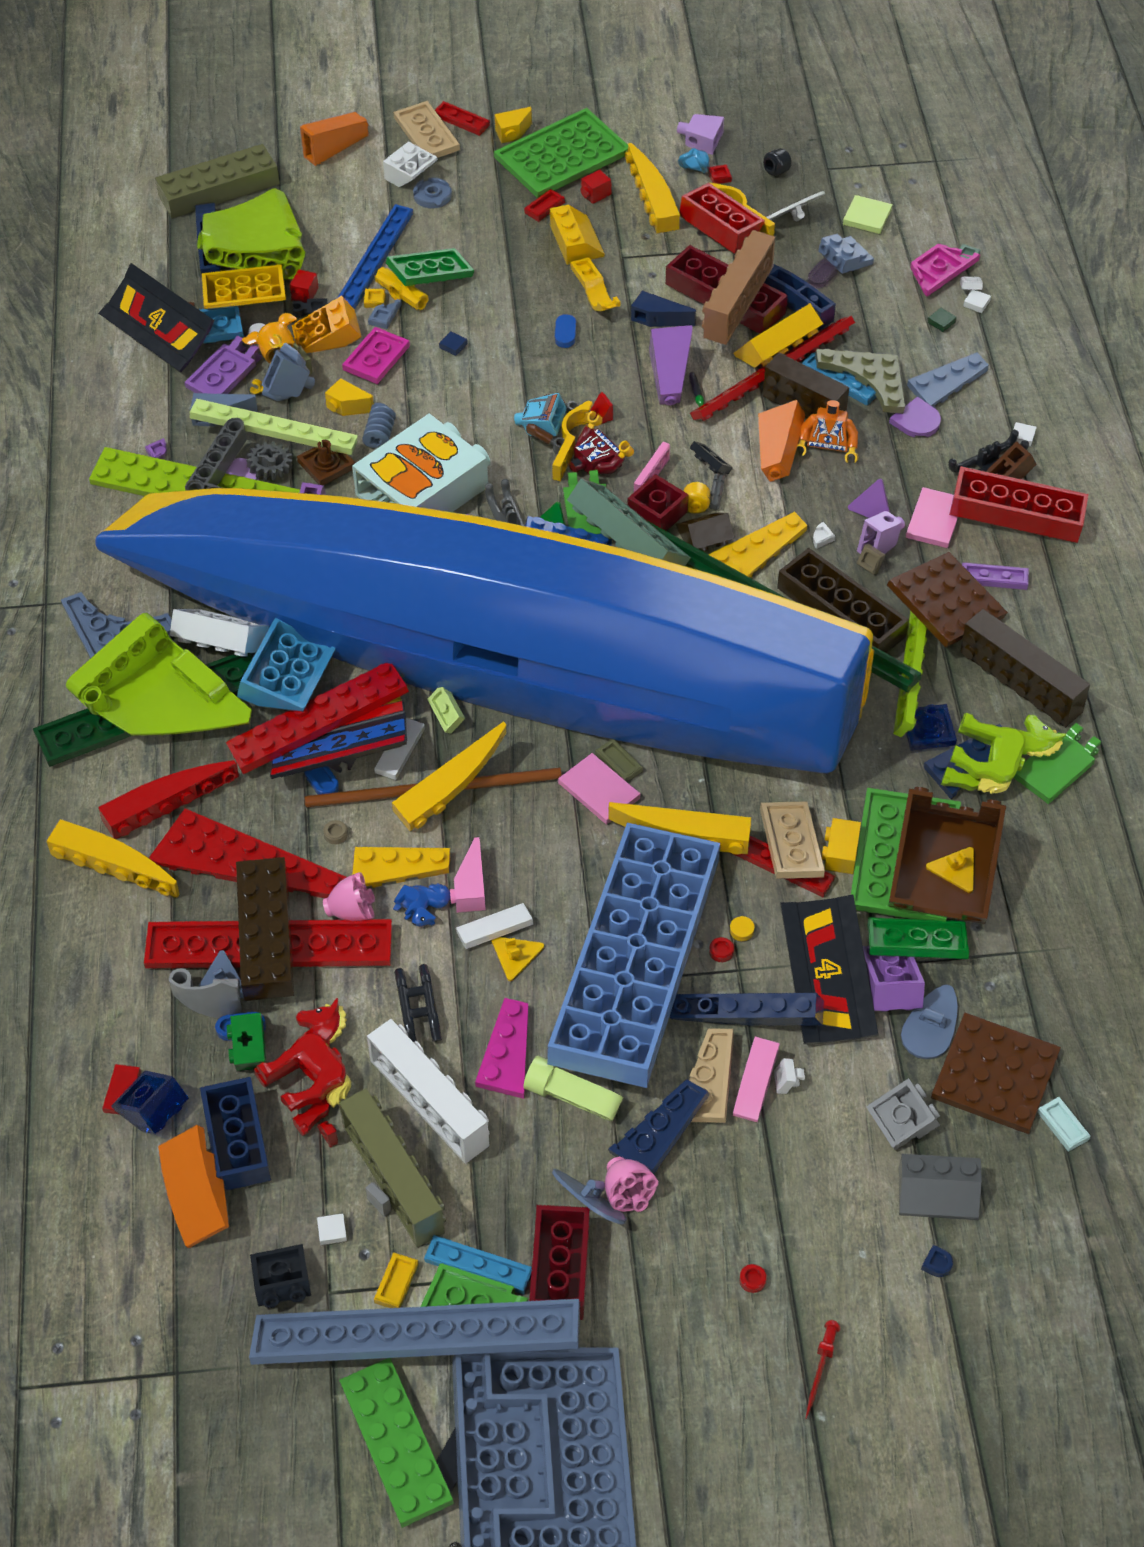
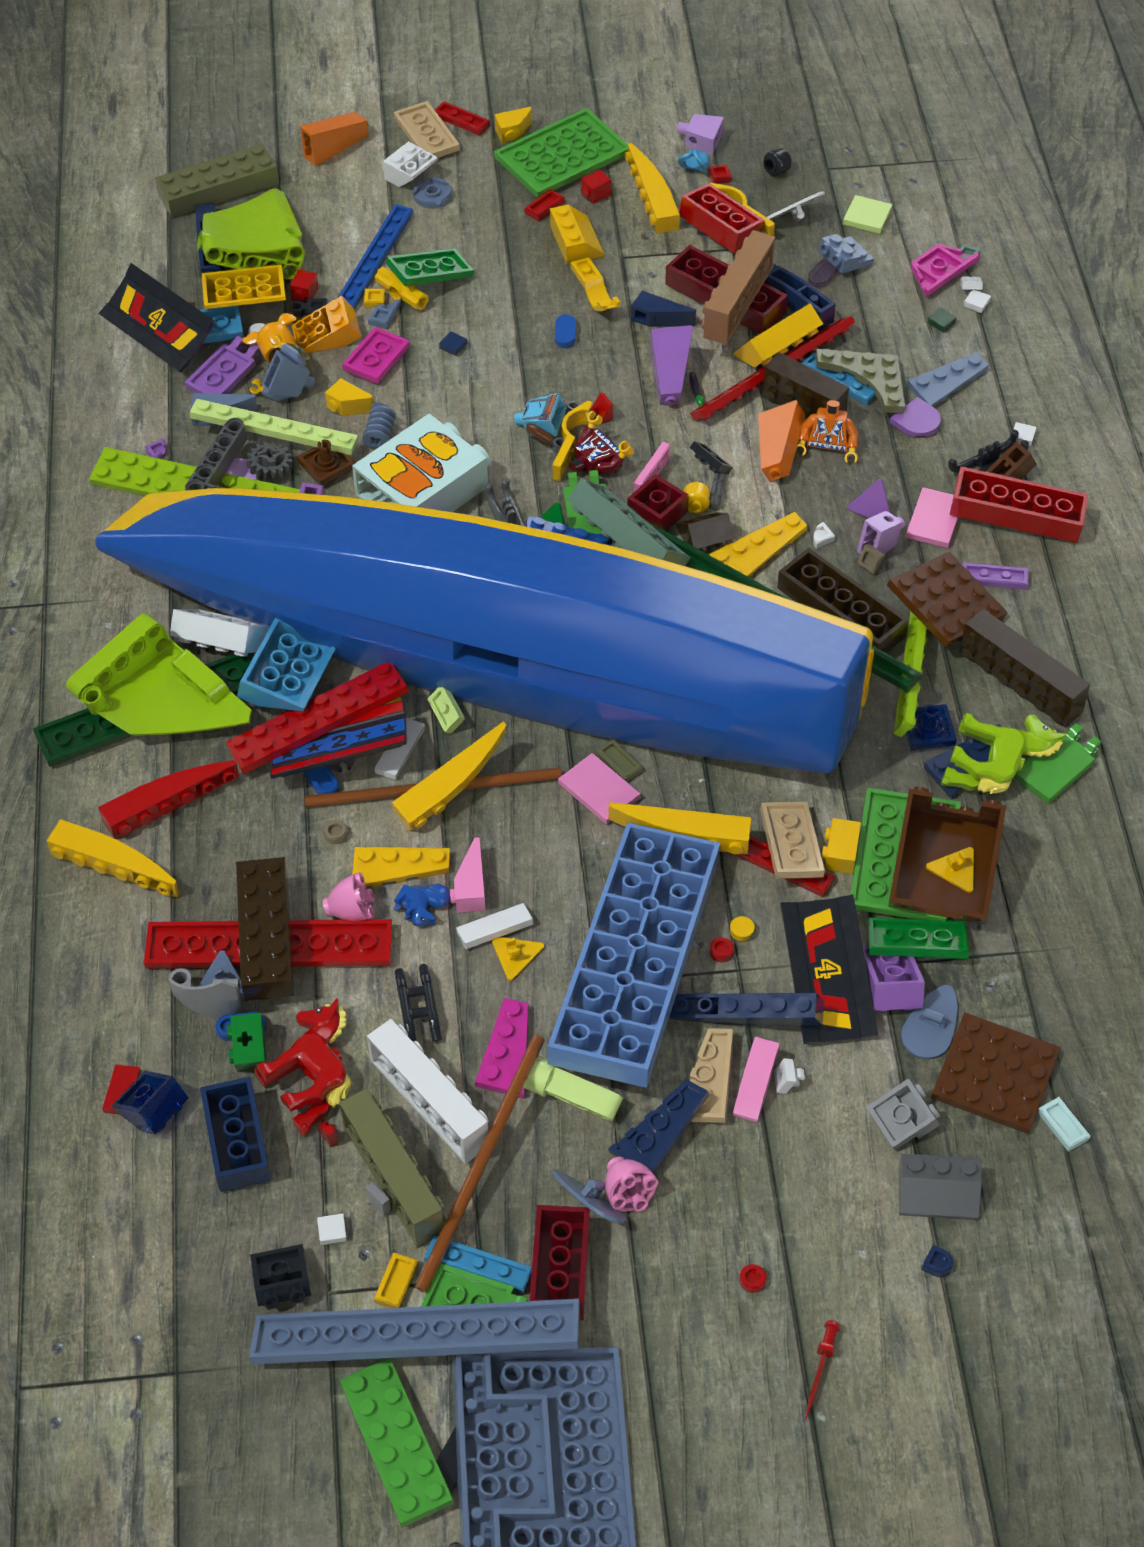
(96, 628): sand blue plate -> none
(192, 1186): orange slope -> none
(214, 848): red wing -> none
(479, 1164): none -> dark orange piece

